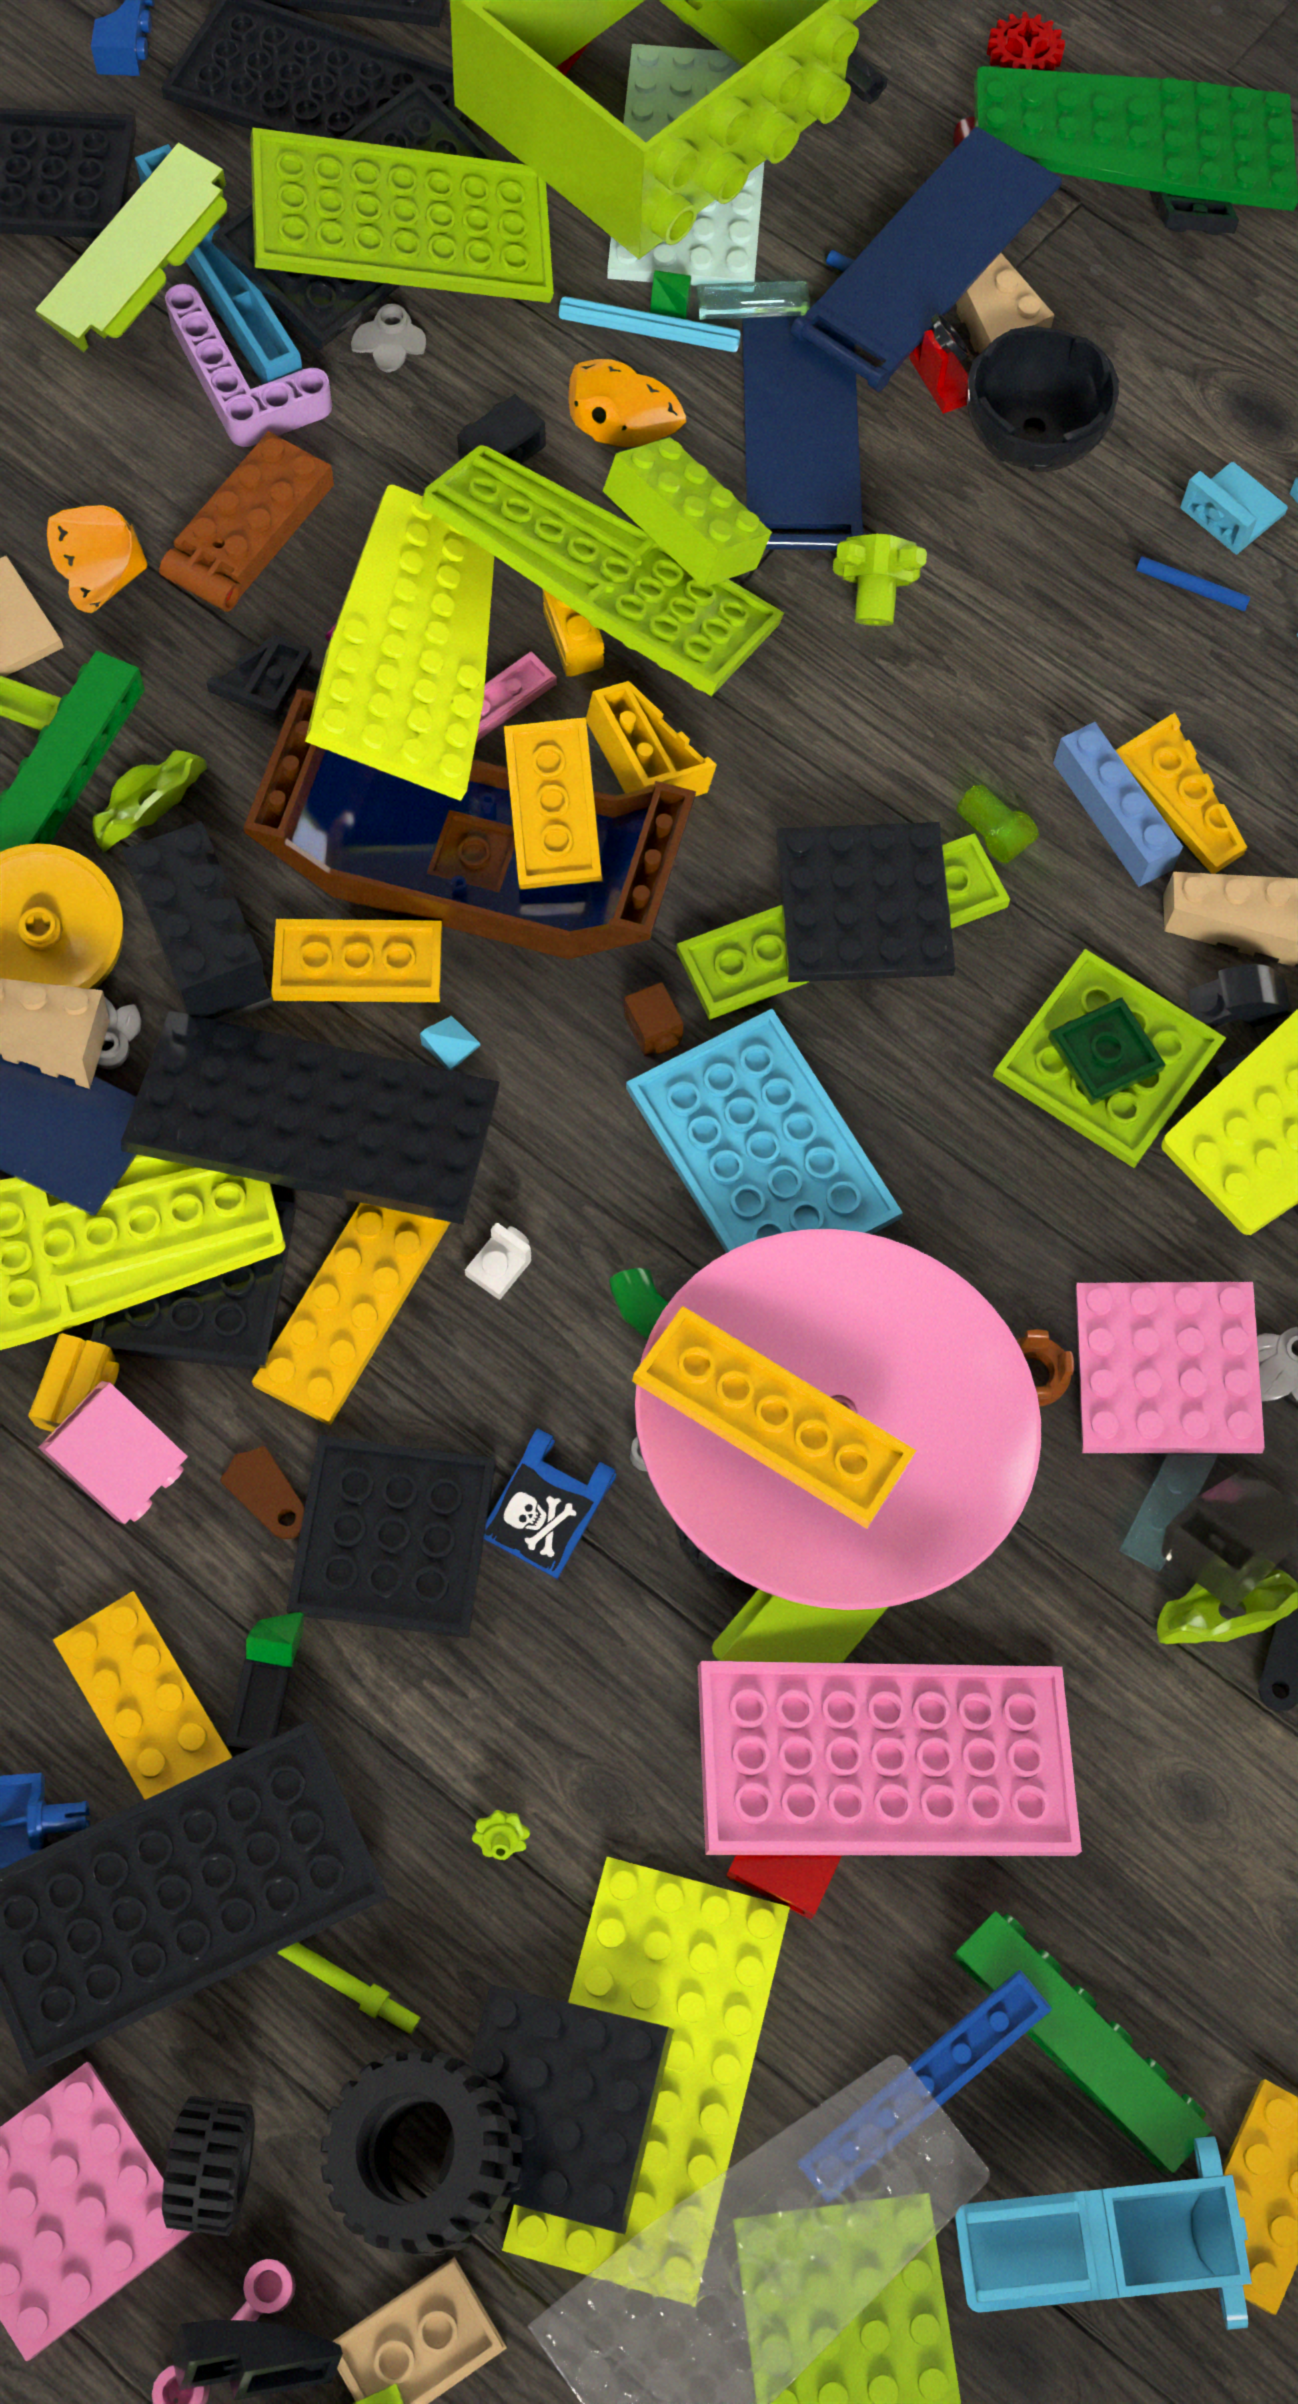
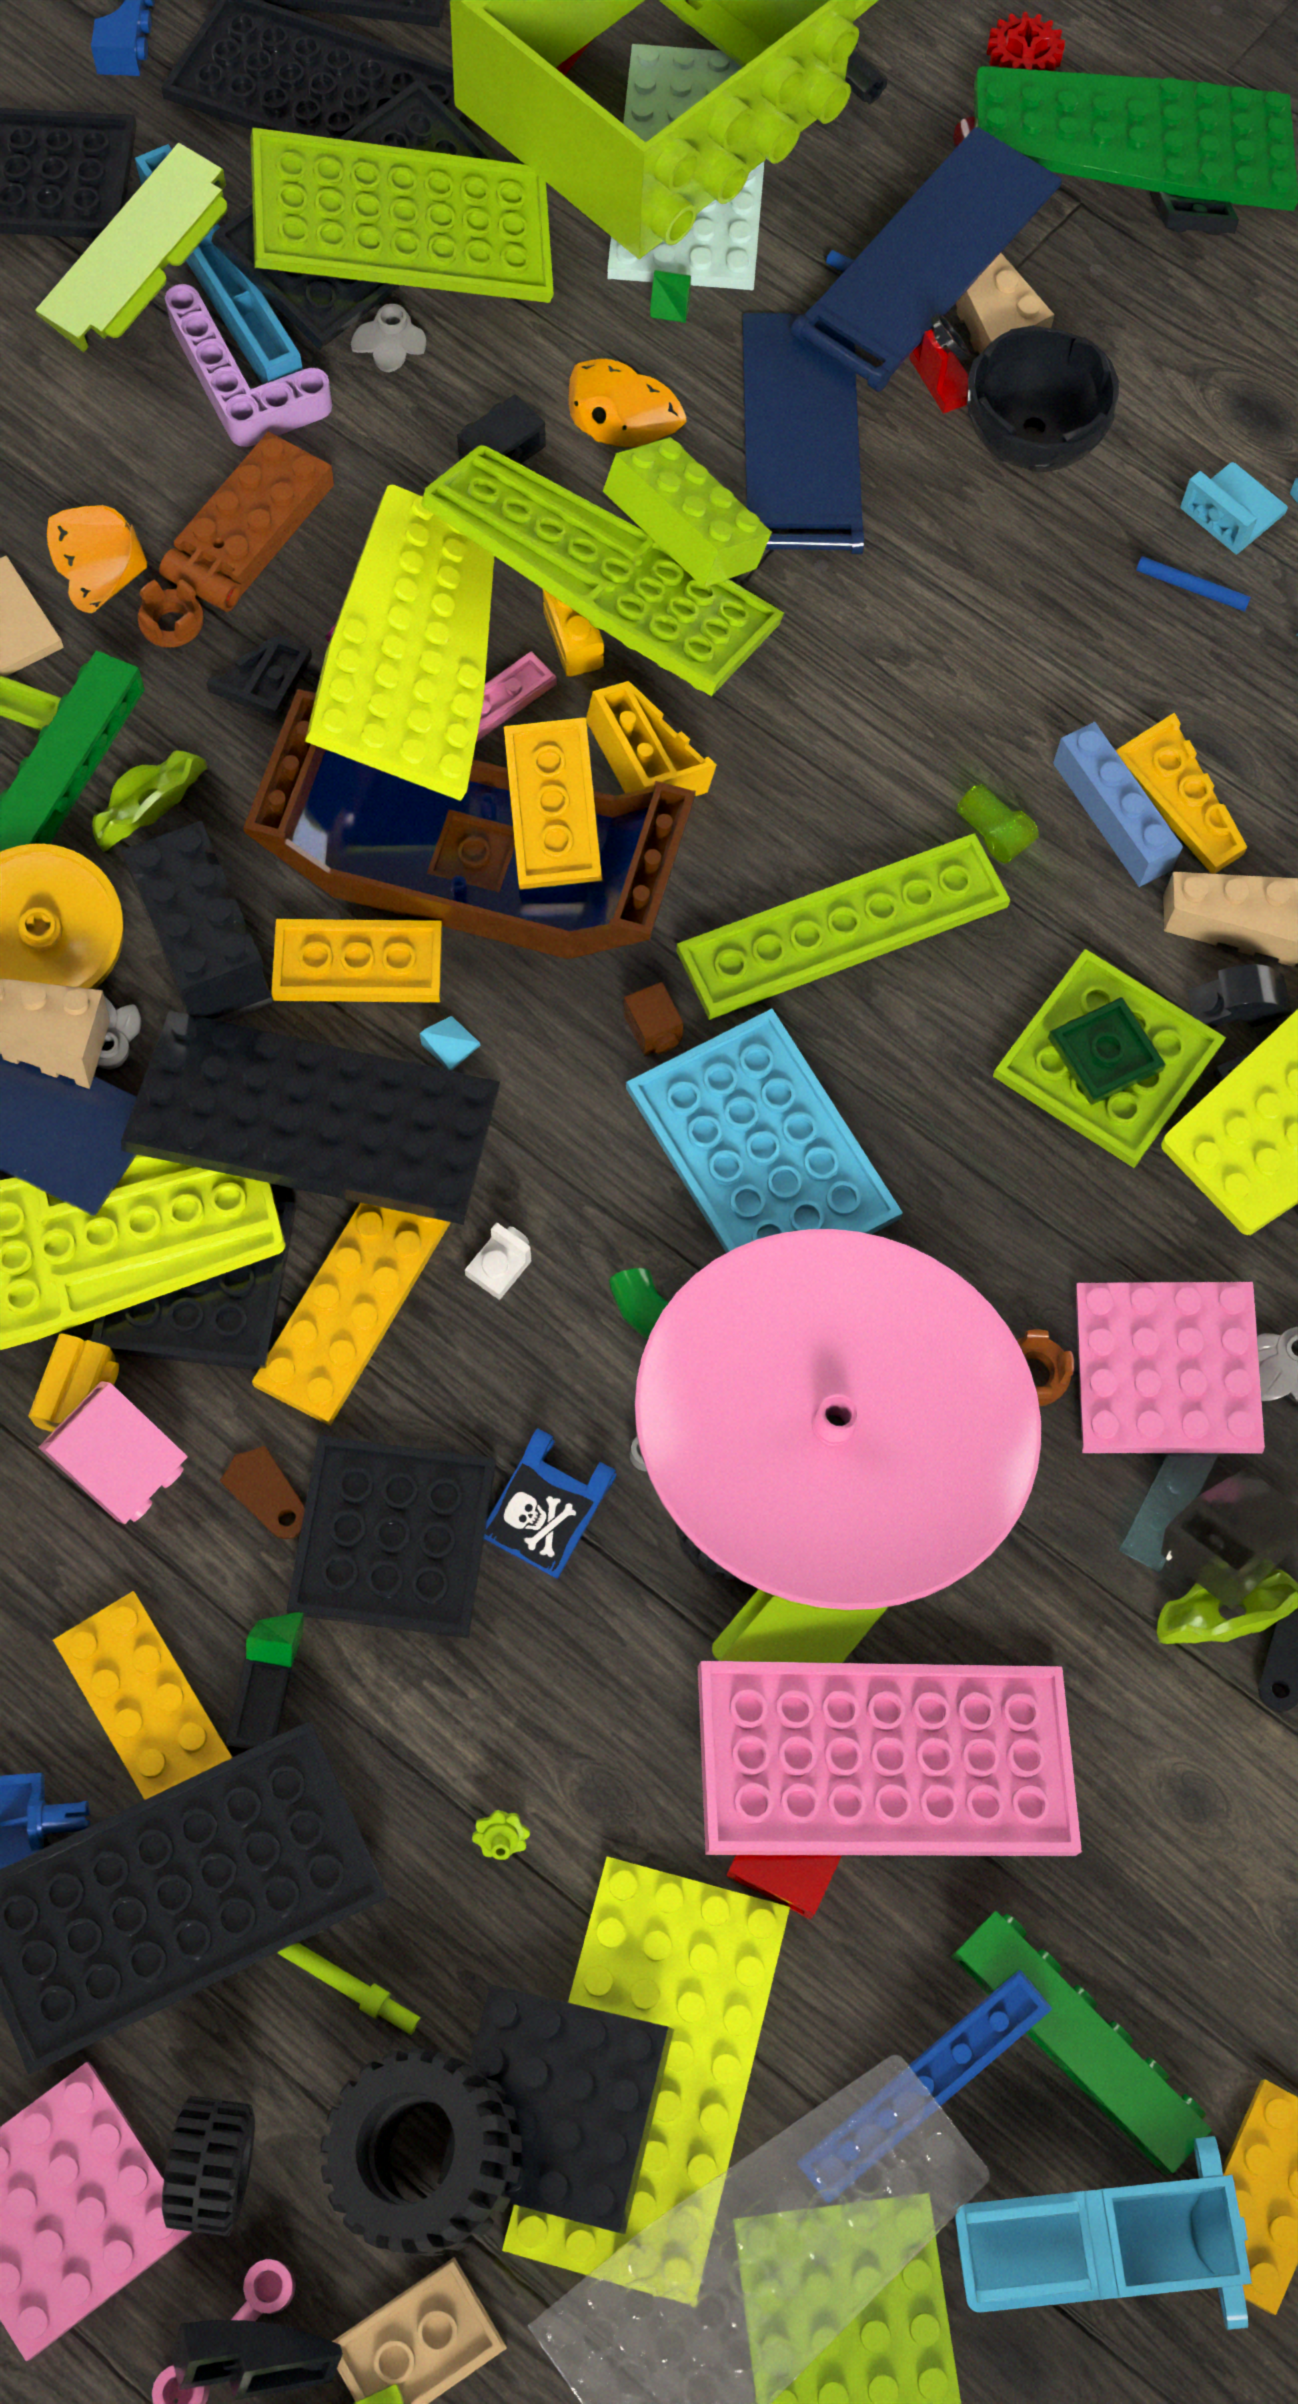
(160, 602): none -> dark orange piece
(649, 324): medium azure axle -> none
(752, 299): clear light blue tile -> none
(774, 1416): yellow plate -> none
(864, 902): black plate -> none
(878, 567): lime piece -> none

